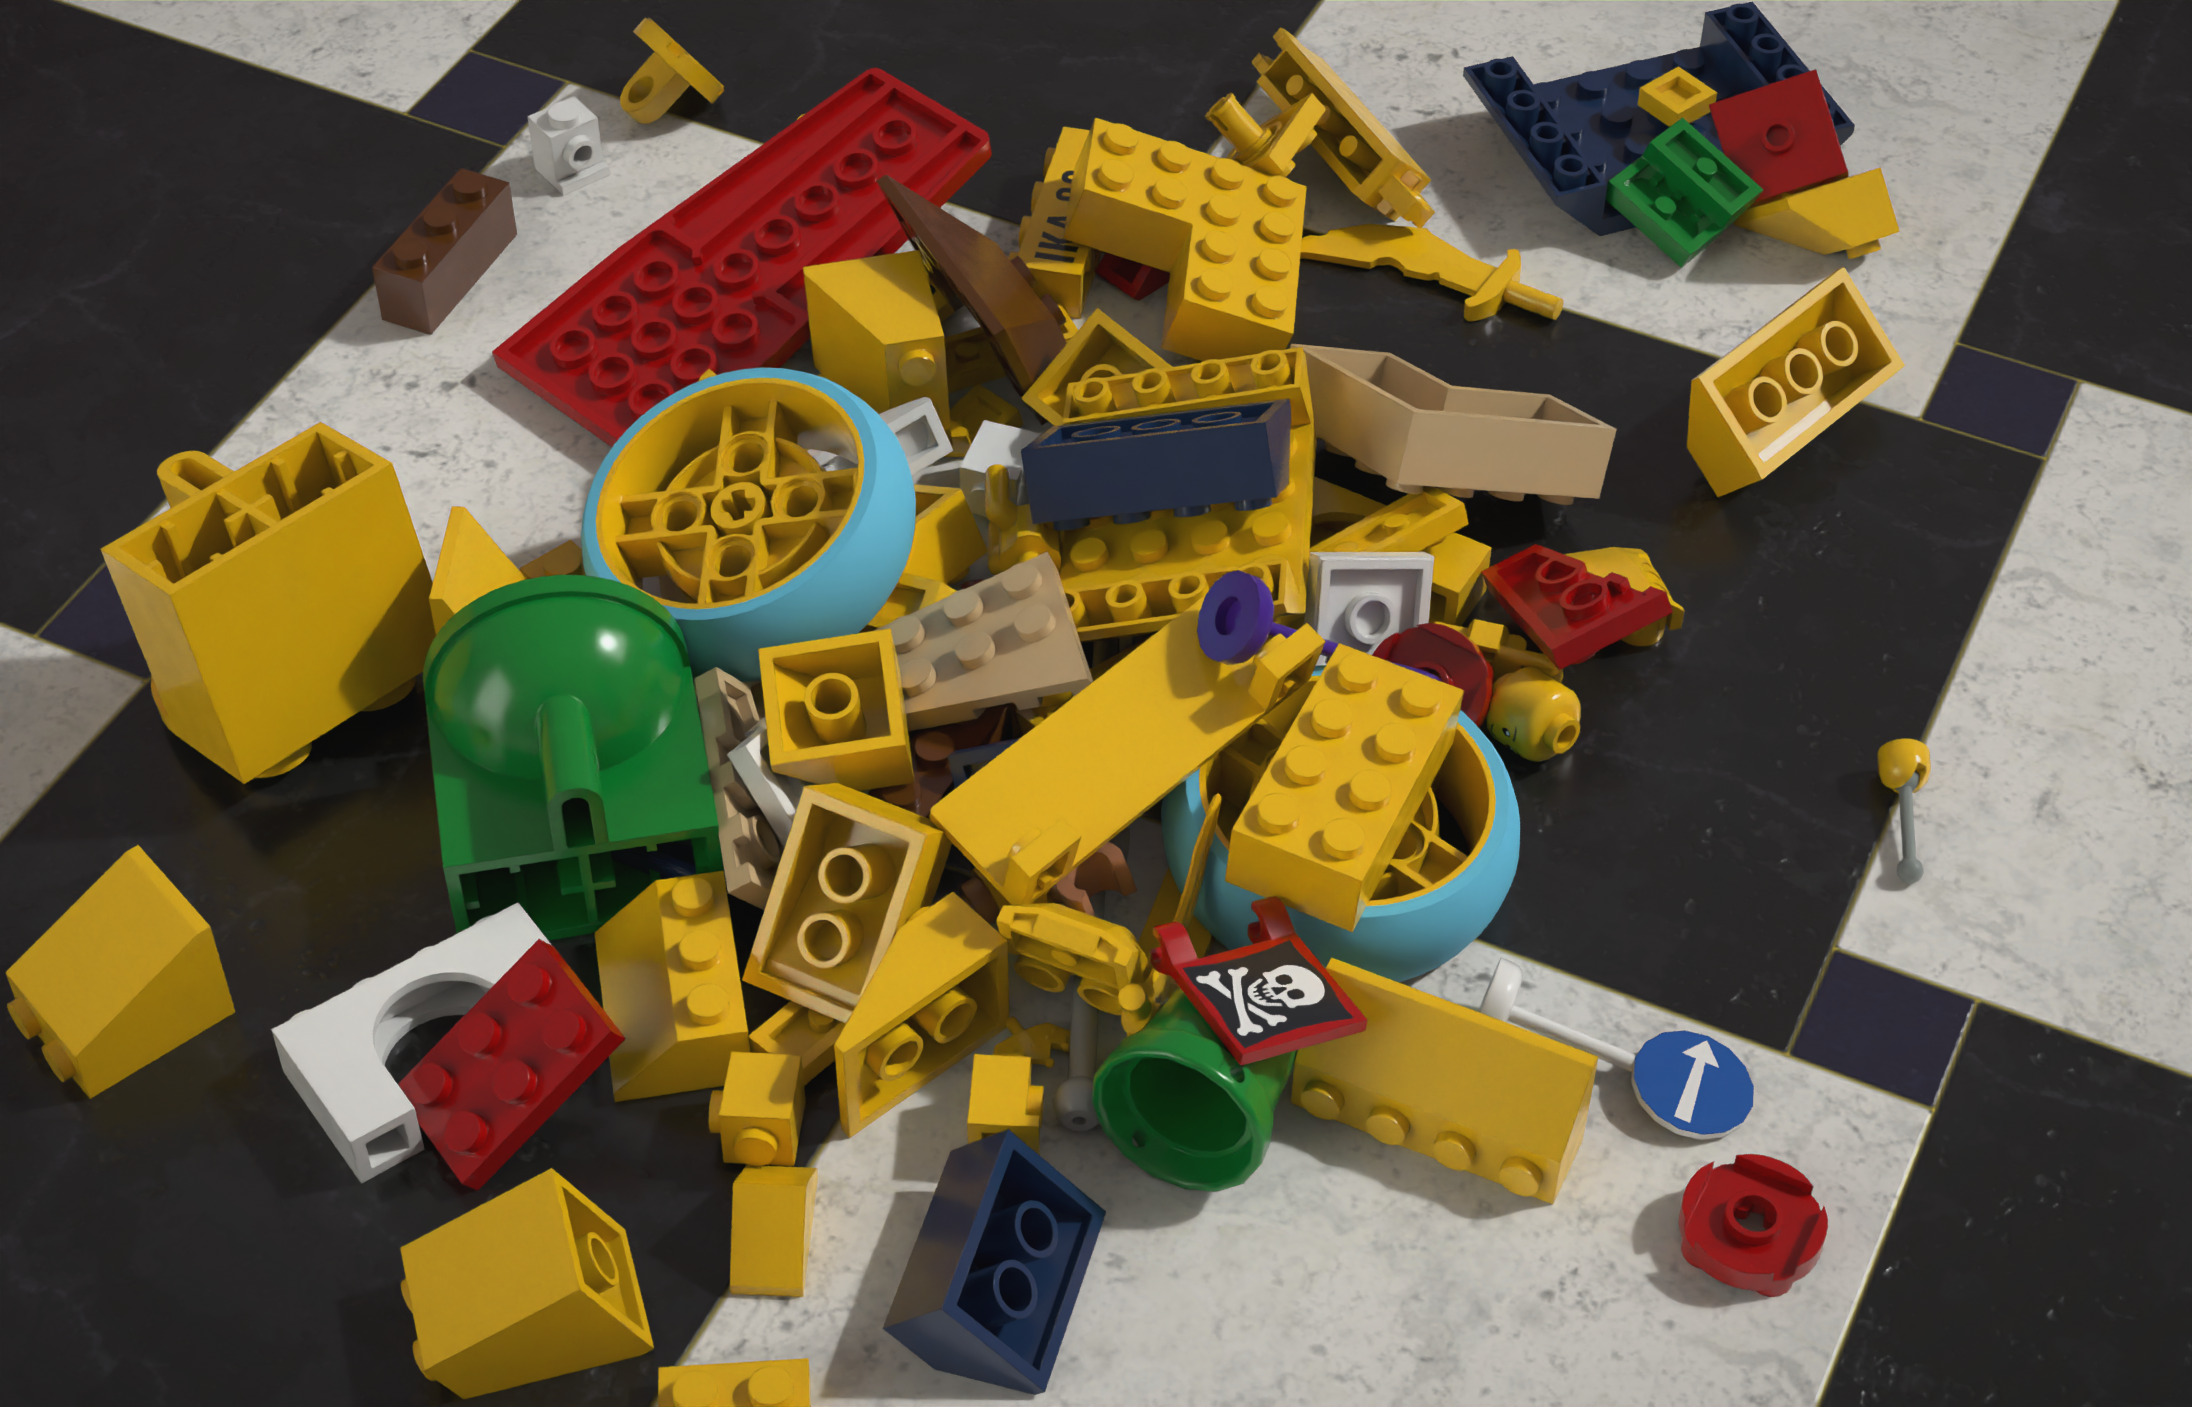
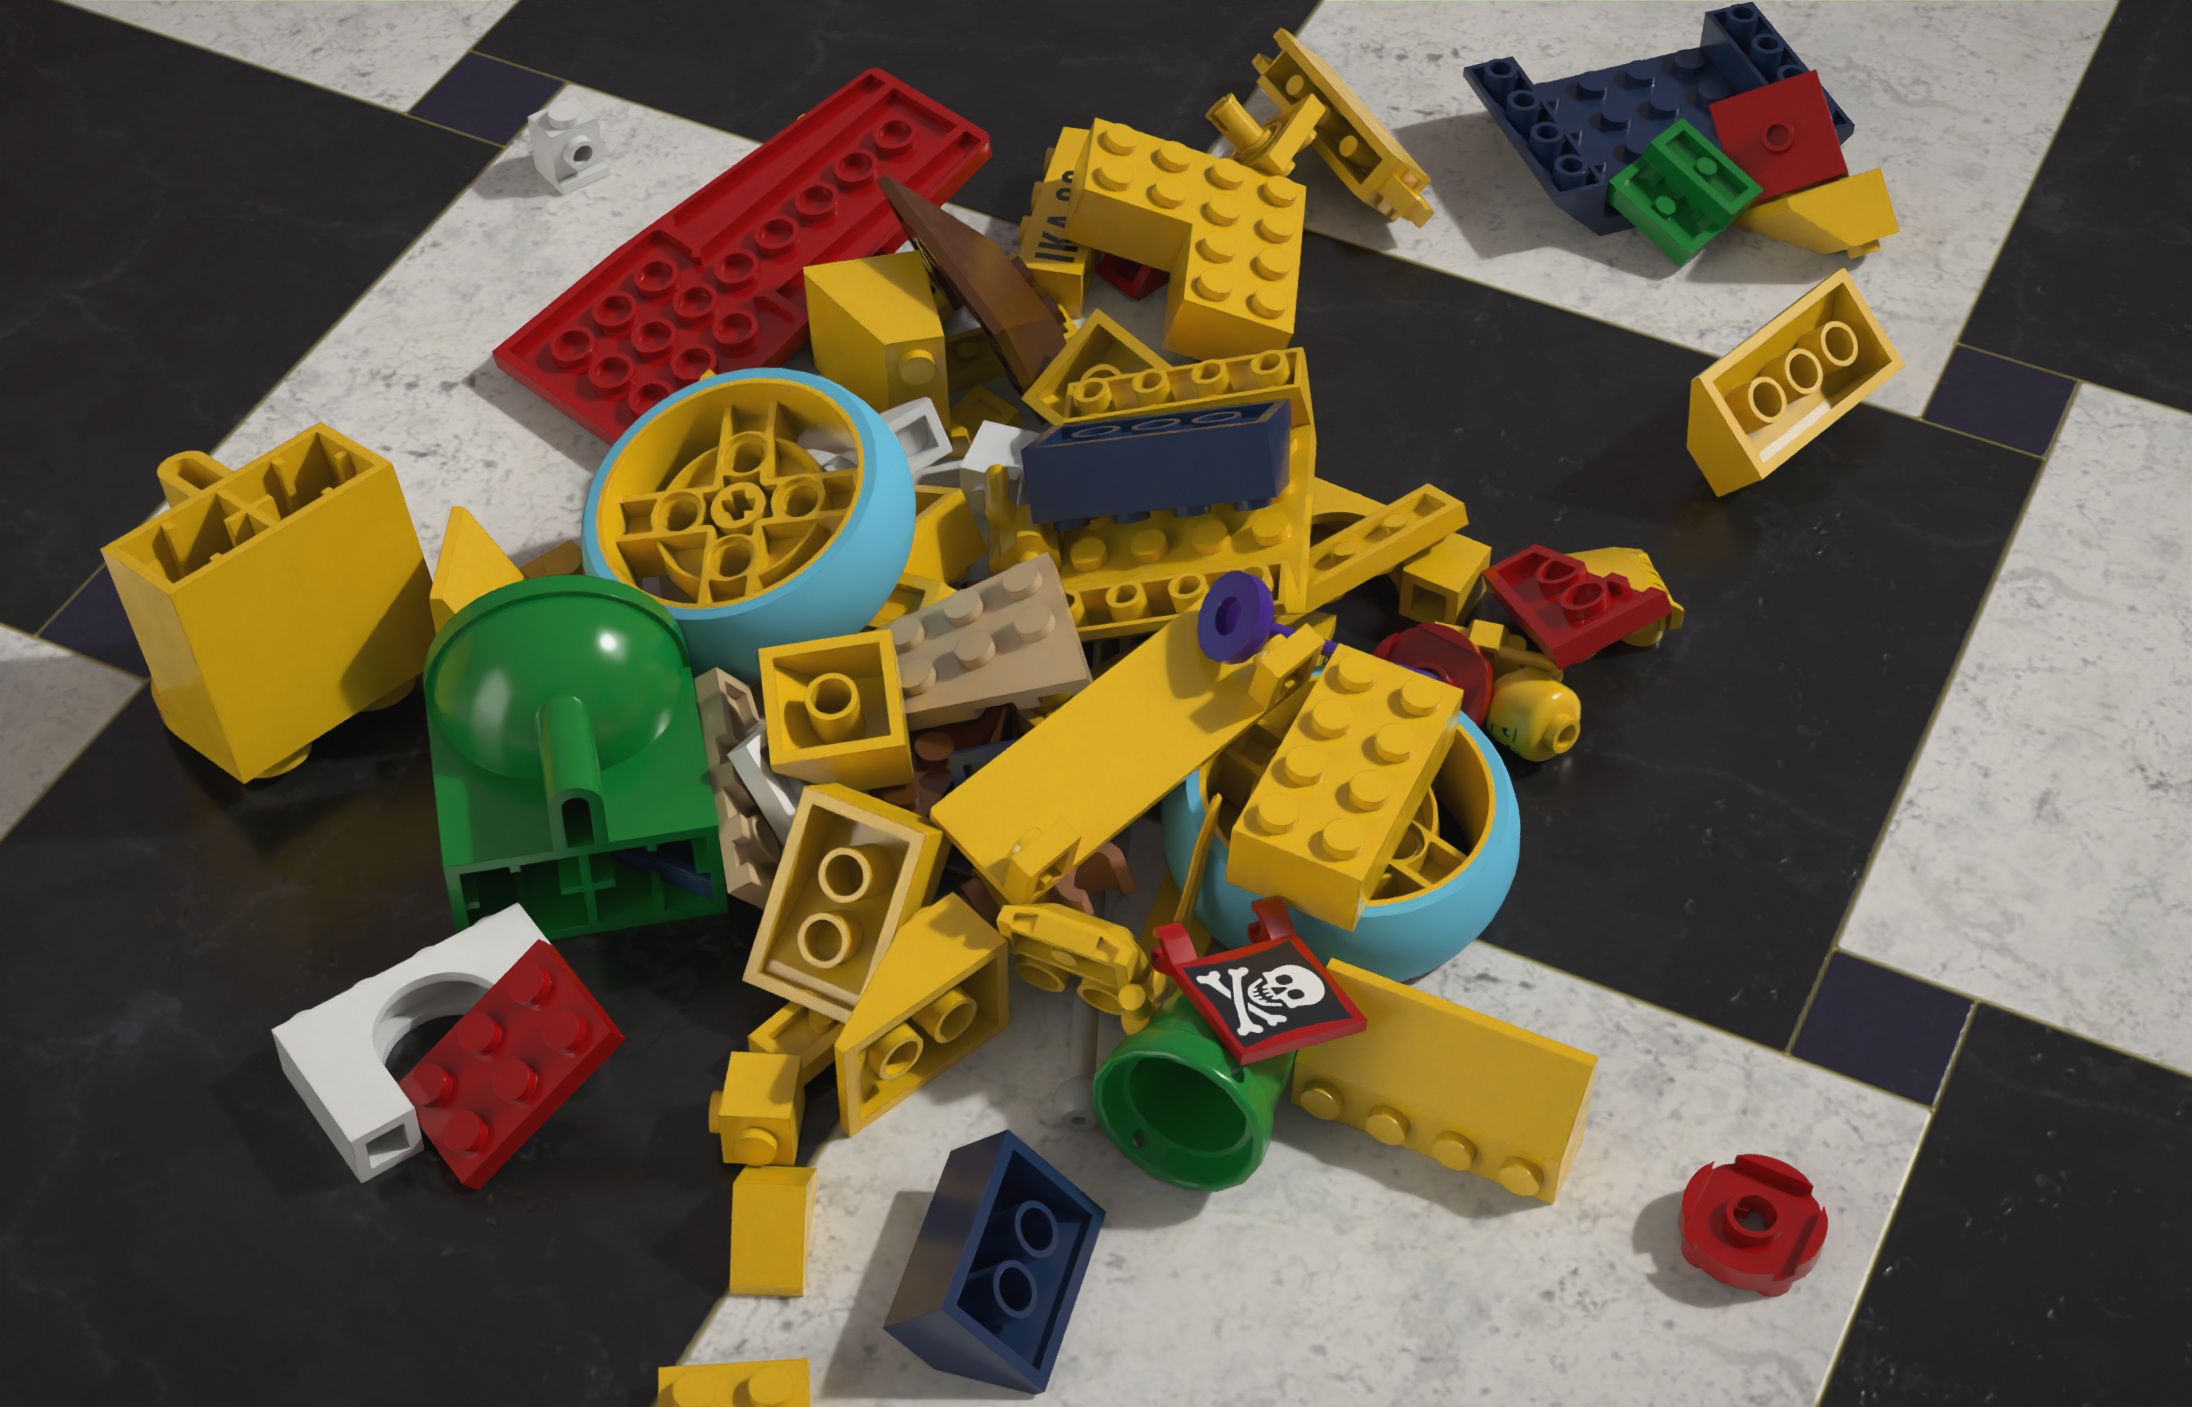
(119, 977): yellow slope -> none
(445, 251): reddish brown brick -> none
(523, 1291): yellow slope -> none
(664, 77): yellow tile -> none
(672, 988): yellow slope -> none
(1004, 1099): yellow brick -> none
(1034, 1041): yellow piece -> none
(1367, 596): white tile -> none
(1430, 258): yellow sword -> none
(1452, 436): tan piece -> none
(1676, 96): yellow plate -> none
(1677, 1076): piece -> none
(1905, 769): hinge -> none

